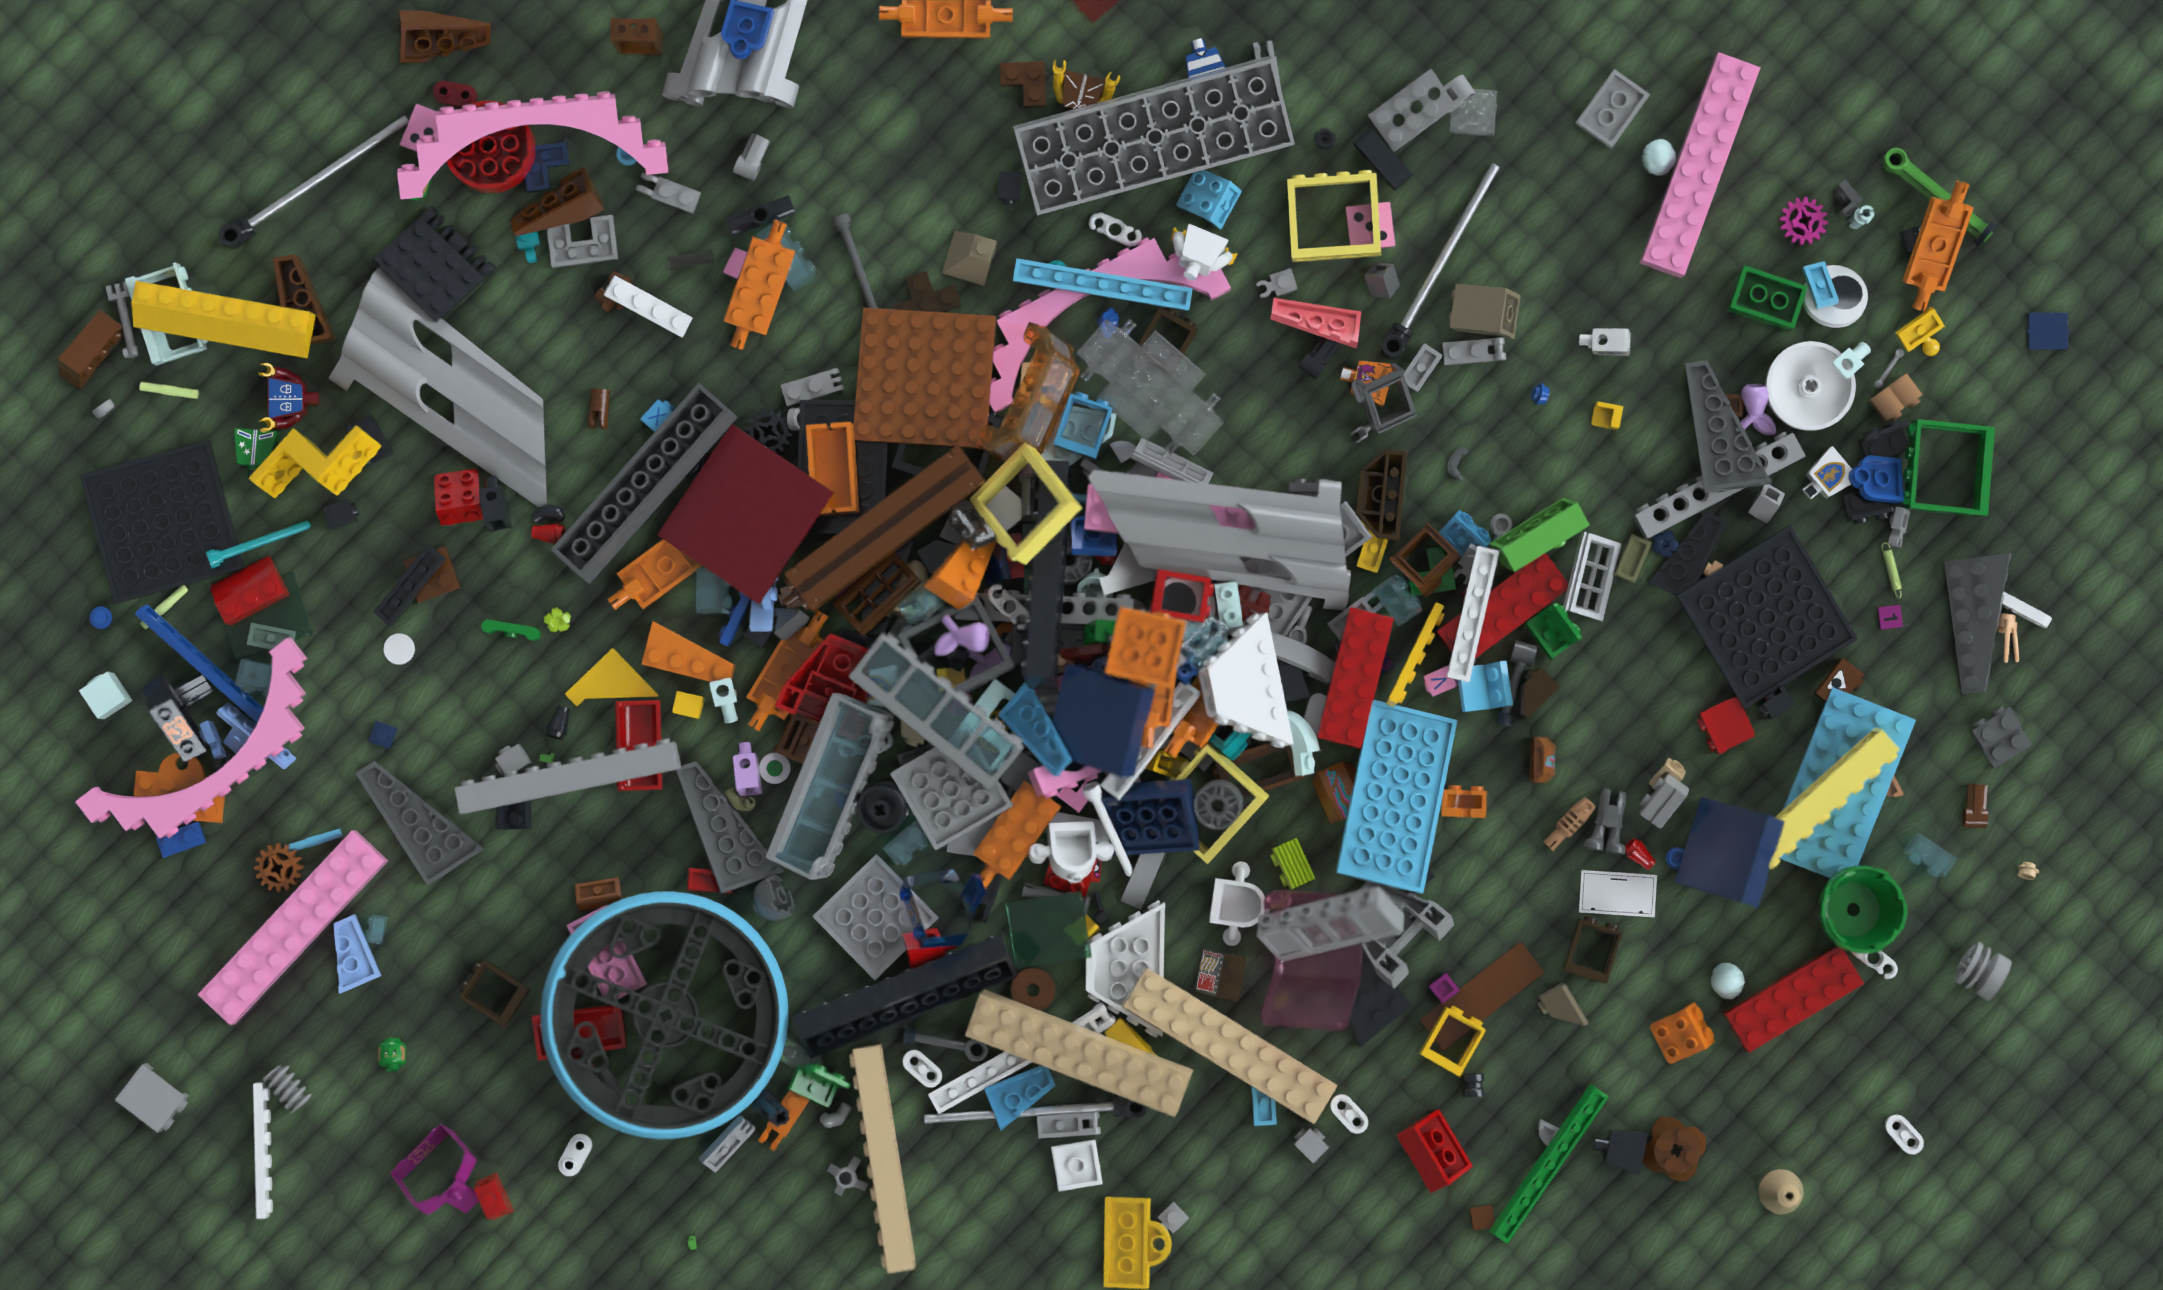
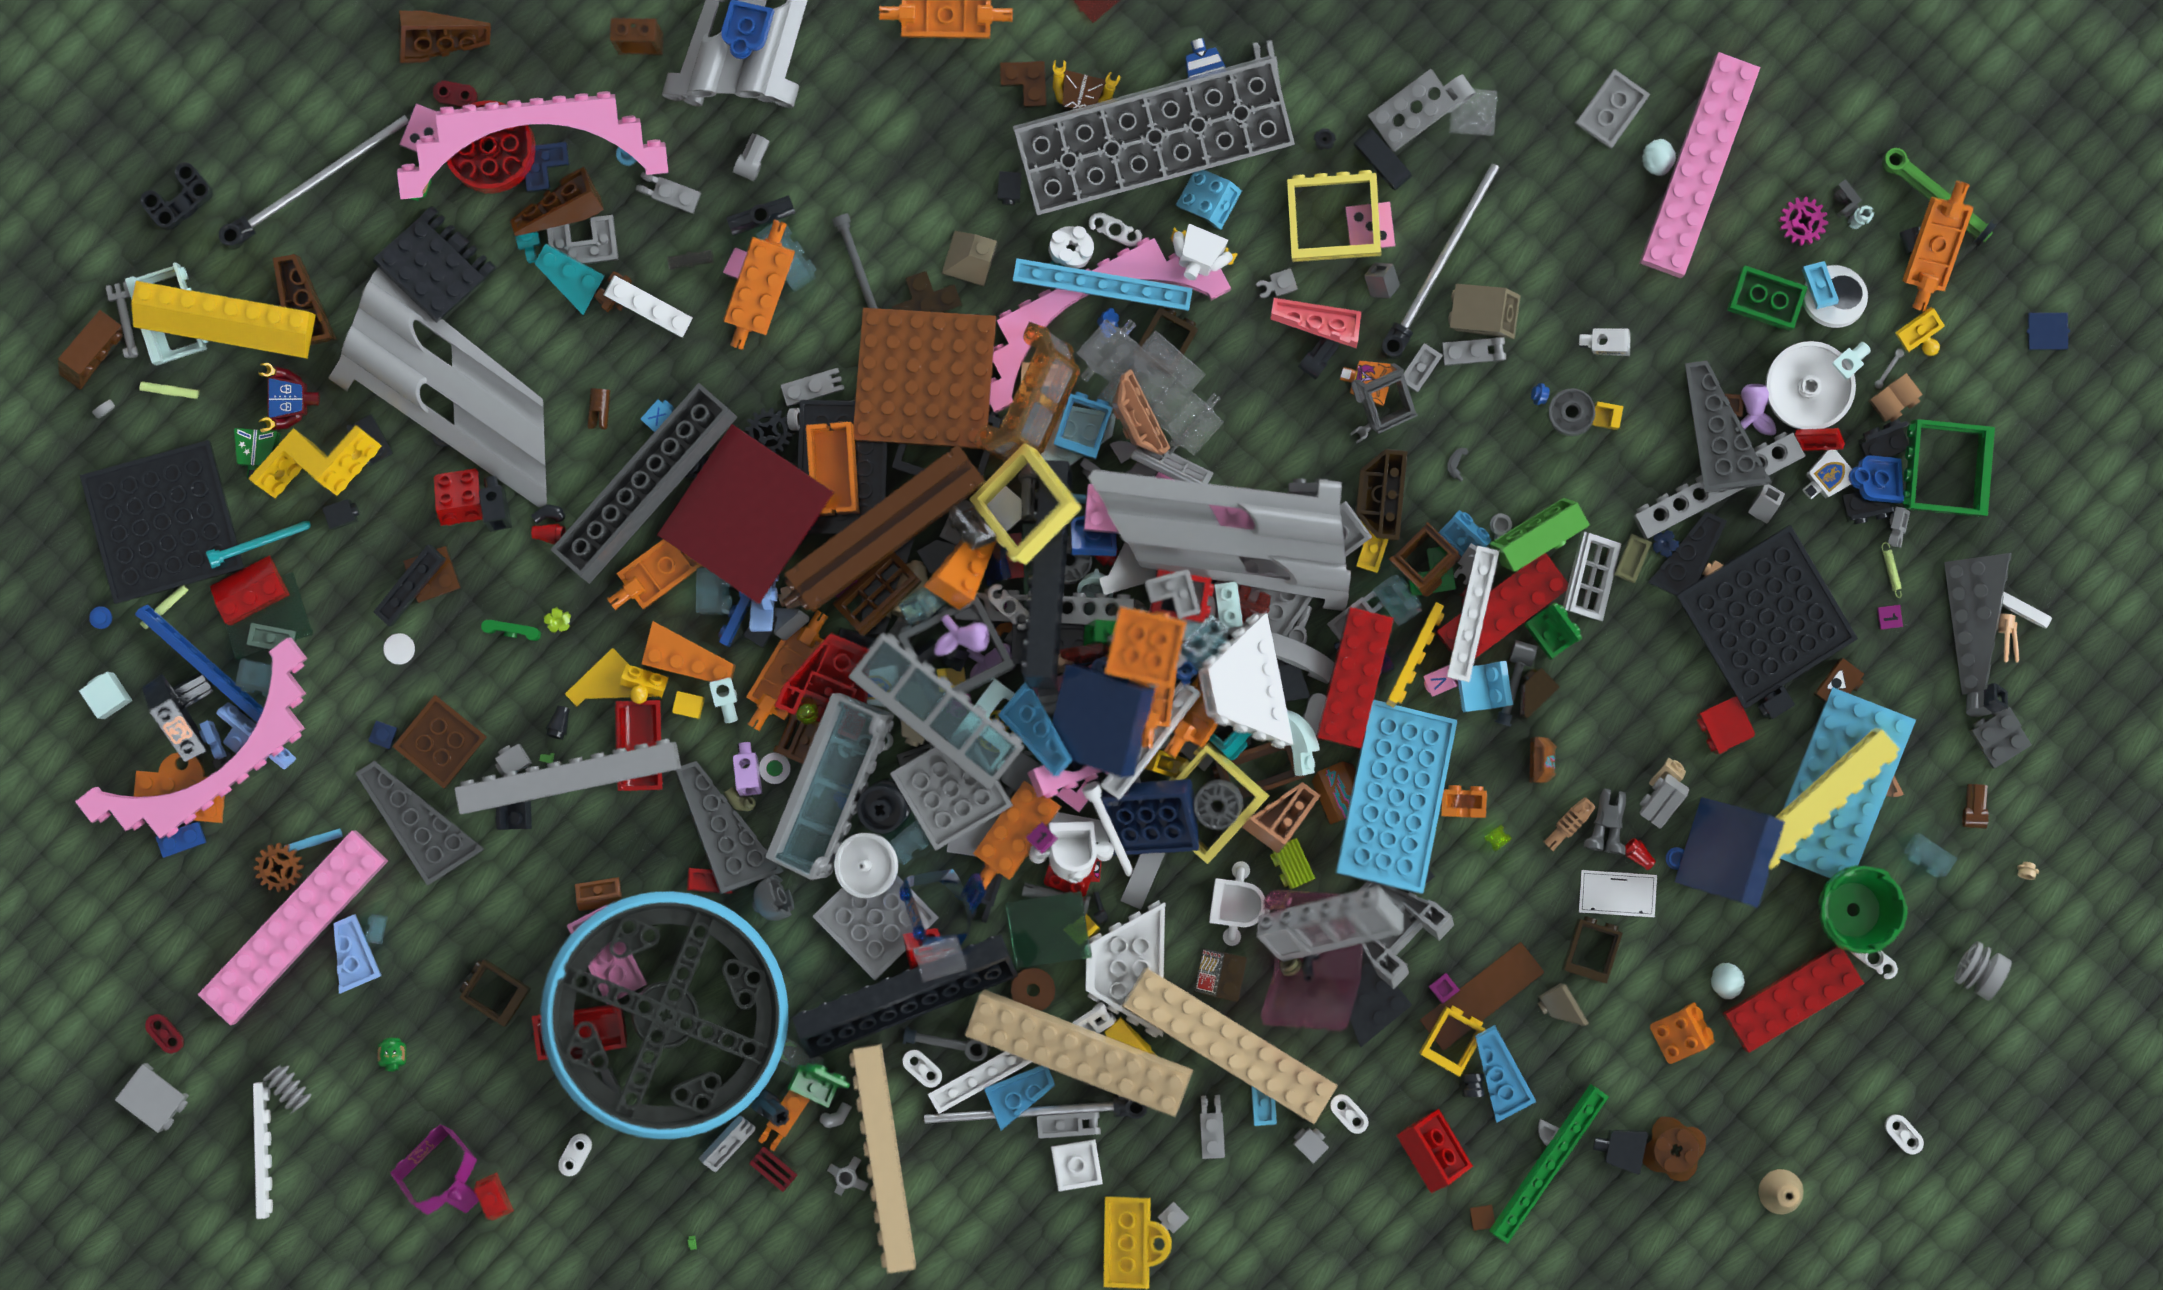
(164, 1034): none -> dark red plate
(182, 205): none -> black beam
(440, 741): none -> reddish brown plate
(570, 276): none -> teal wing
(643, 683): none -> yellow plate
(759, 1157): none -> dark red tile
(807, 713): none -> clear neon green plate
(866, 865): none -> white piece
(940, 959): none -> clear panel
(1041, 838): none -> magenta tile
(1071, 235): none -> white plate
(1137, 416): none -> nougat wedge
(1177, 586): none -> light grey plate
(1212, 1130): none -> light grey hinge
(1280, 819): none -> nougat wedge
(1290, 967): none -> olive plate
(1307, 967): none -> black arm
(1497, 838): none -> clear neon green wheel
(1503, 1078): none -> dark azure wing
(1571, 398): none -> dark grey wheel
(1820, 439): none -> red plate
(1986, 701): none -> leg

